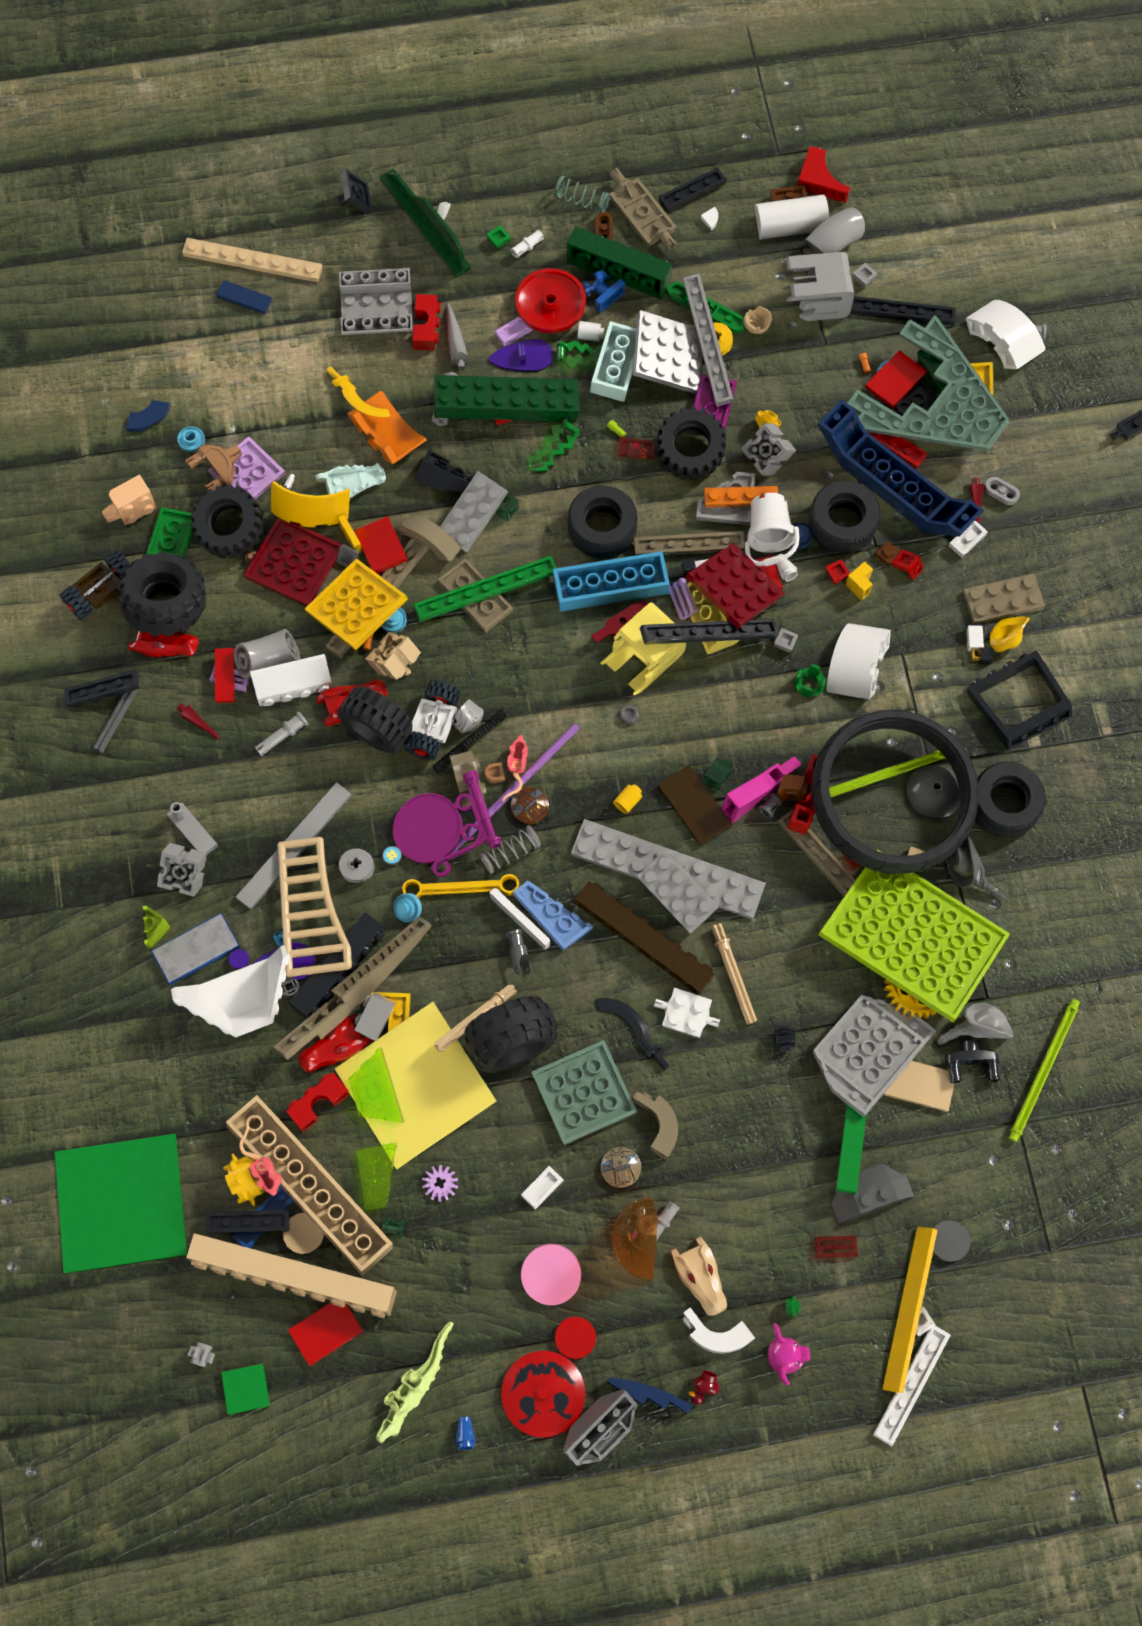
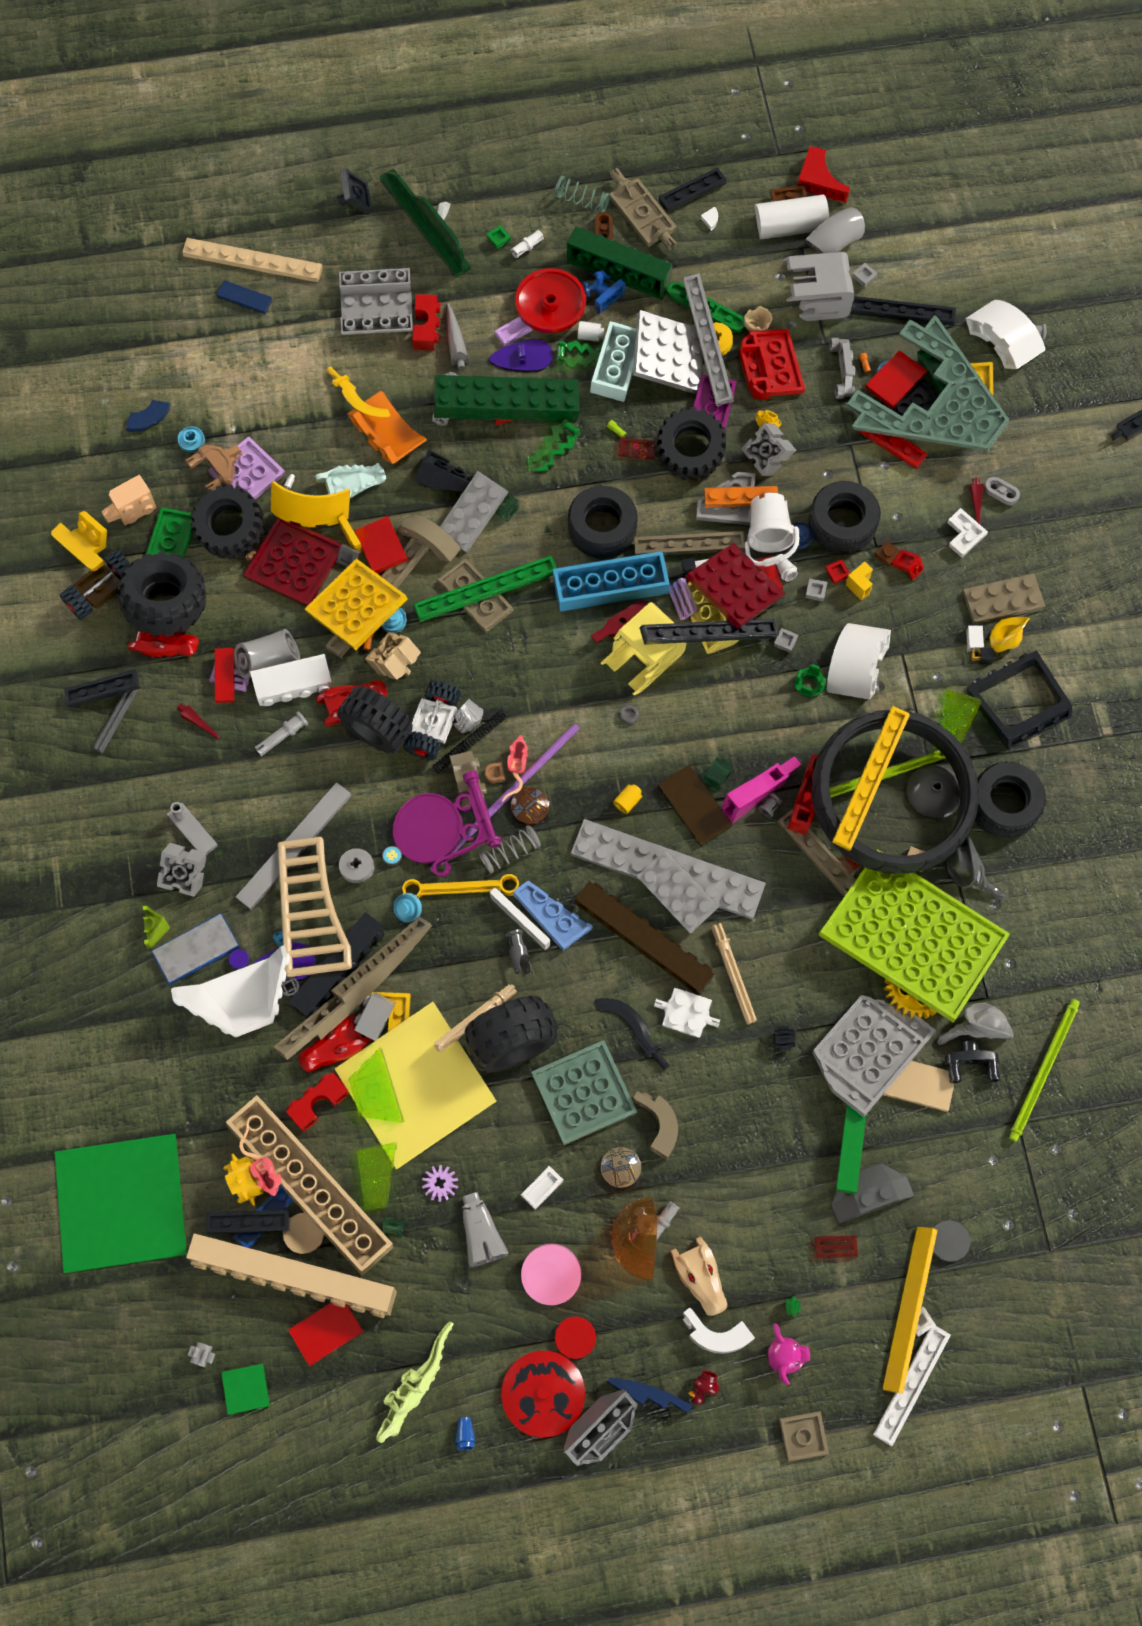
(84, 541): none -> yellow plate
(481, 1234): none -> light grey piece
(770, 364): none -> red plate
(793, 788): reddish brown window -> none
(803, 1436): none -> dark tan tile
(816, 590): none -> light grey plate
(842, 346): none -> light grey plate
(870, 778): none -> yellow tile
(894, 478): dark blue slope -> none
(959, 713): none -> clear neon green wing

